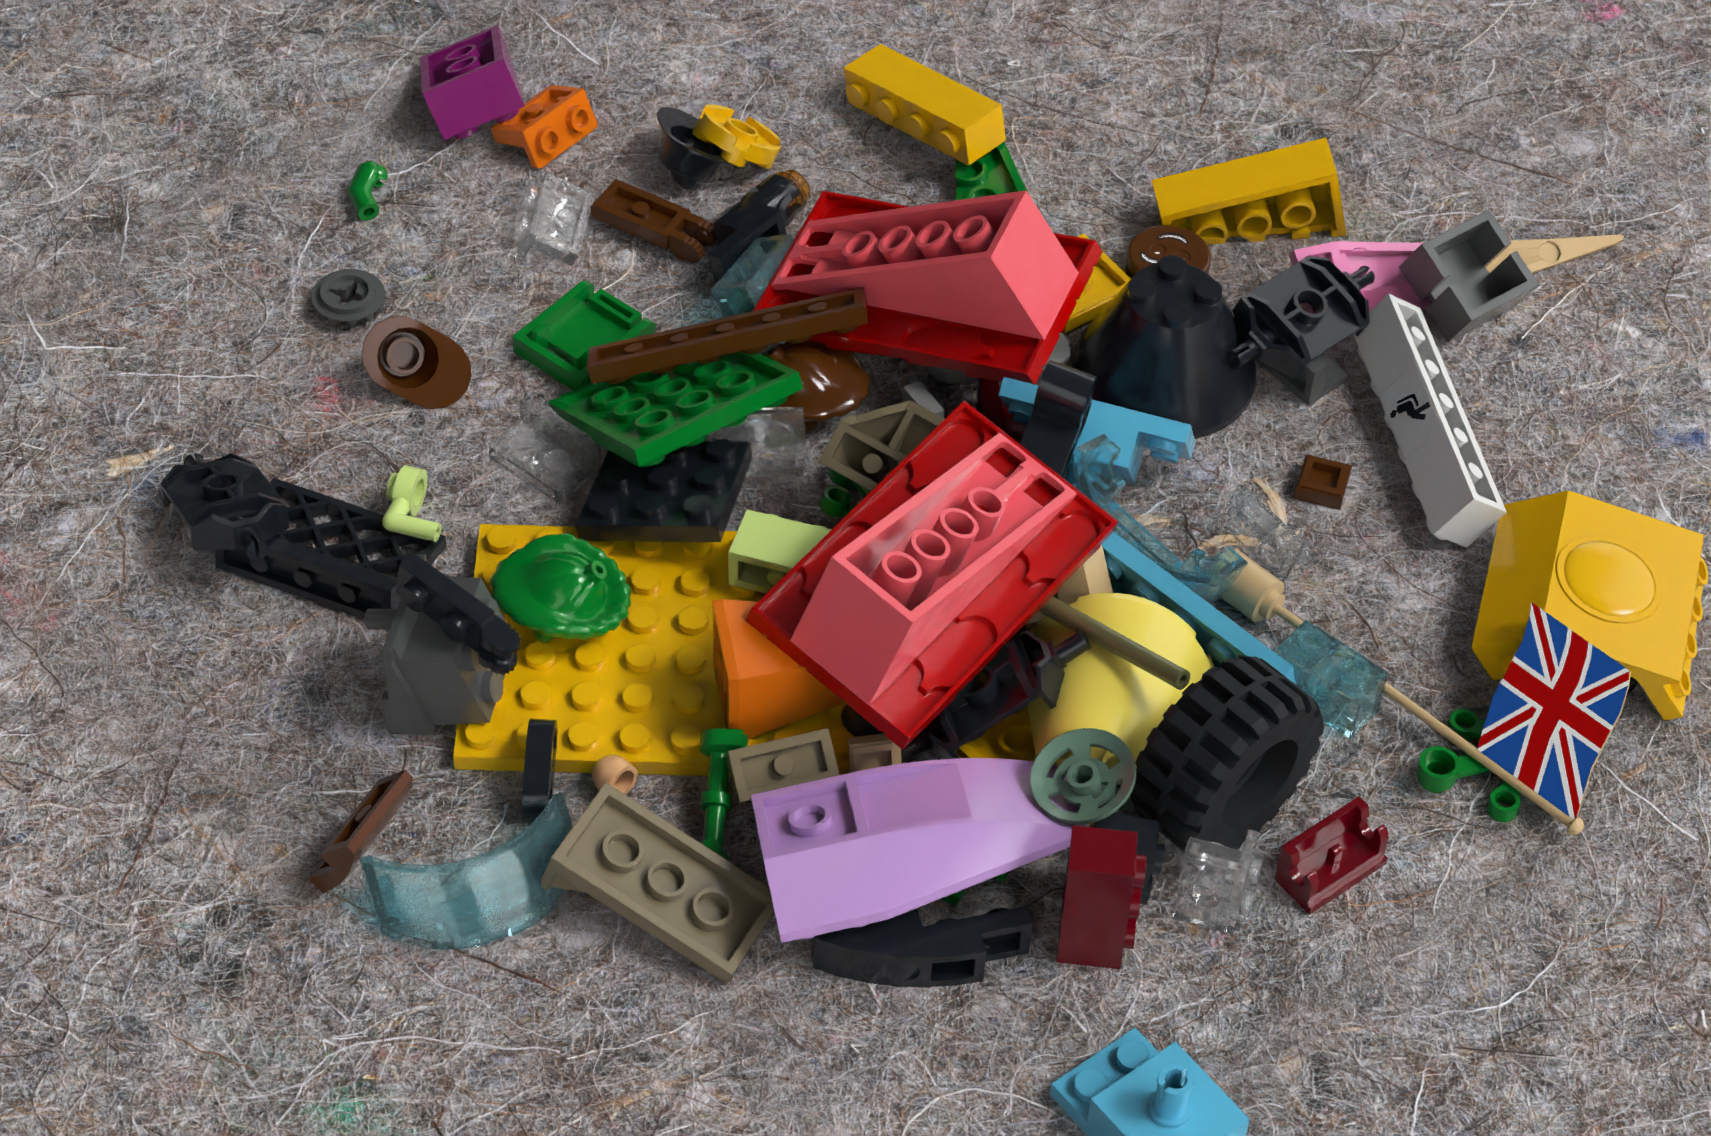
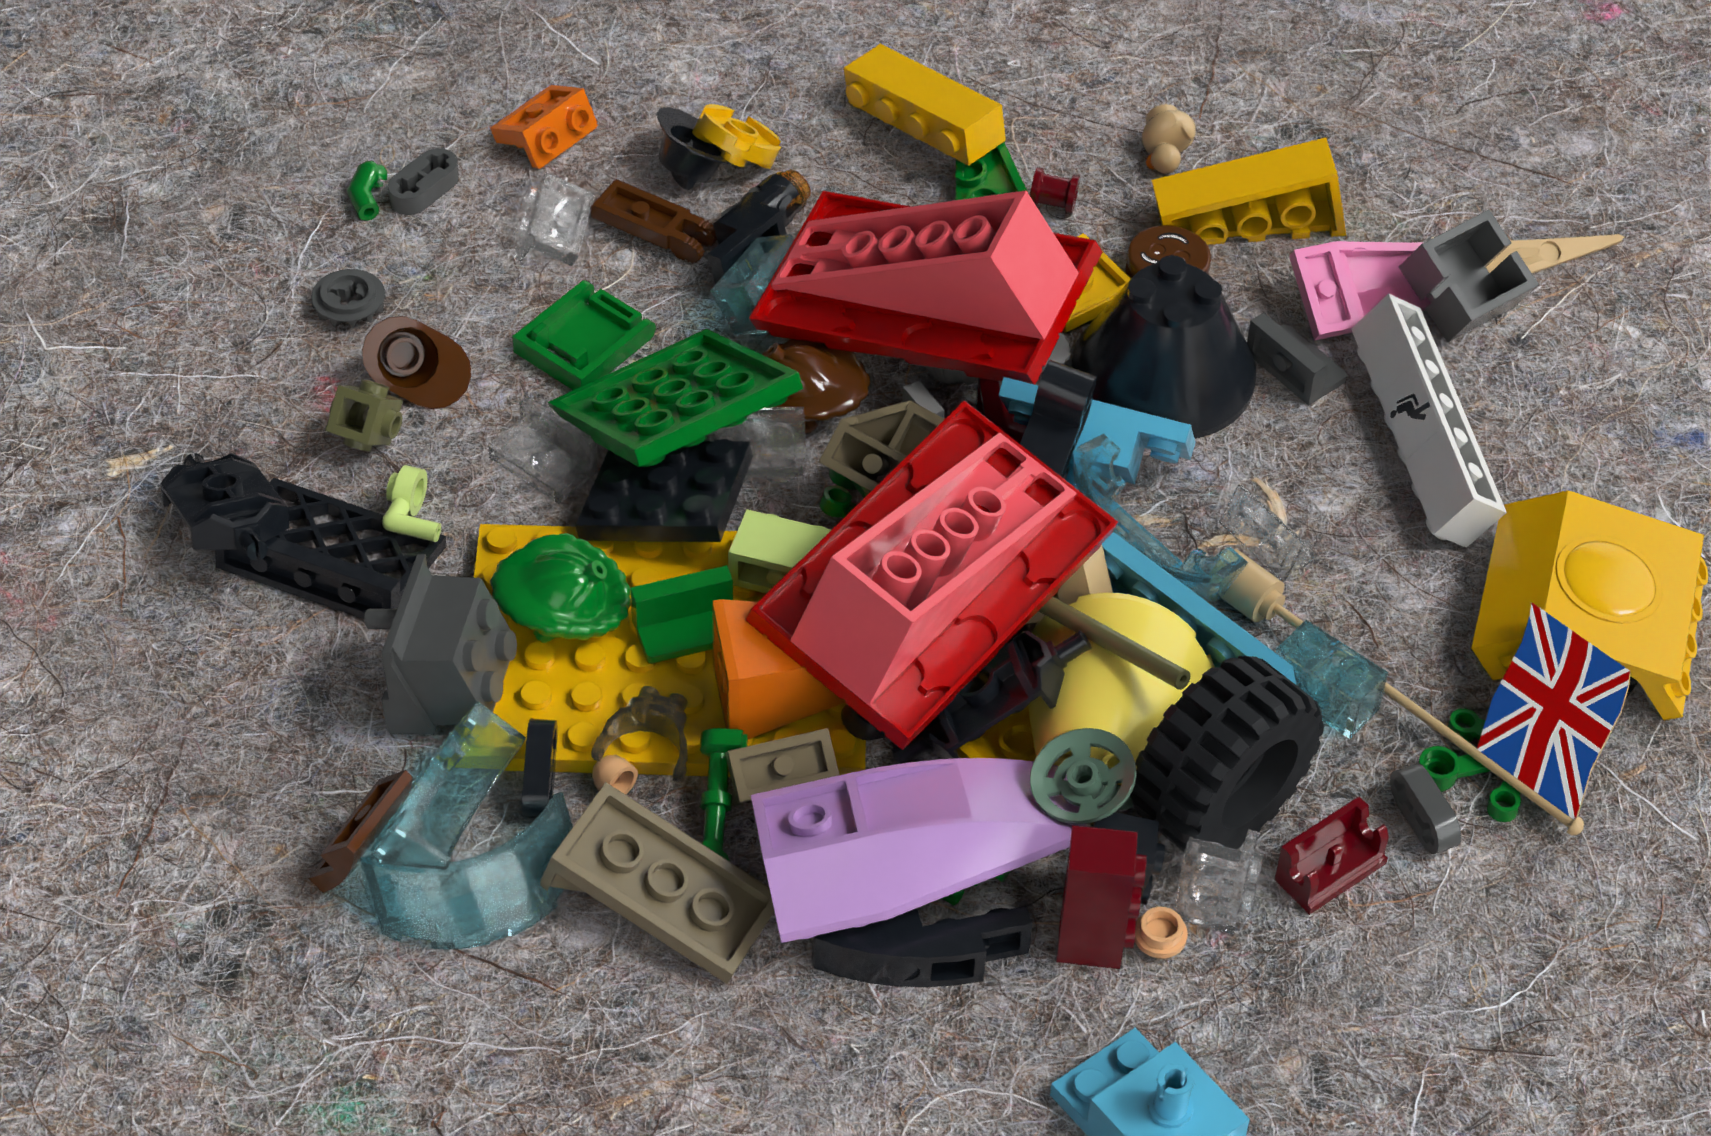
(365, 415): none -> olive brick
(423, 181): none -> dark grey beam
(448, 792): none -> clear light blue windscreen
(458, 614): black hinge -> none
(471, 84): magenta slope -> none
(651, 714): none -> clear smoke helmet
(677, 613): none -> green panel
(713, 339): reddish brown plate -> none
(871, 752): tan tile -> none
(1055, 190): none -> dark red bush
(1161, 933): none -> light nougat plate
(1166, 136): none -> tan animal
(1287, 336): black plate -> none
(1322, 482): reddish brown tile -> none
(1425, 808): none -> dark grey beam

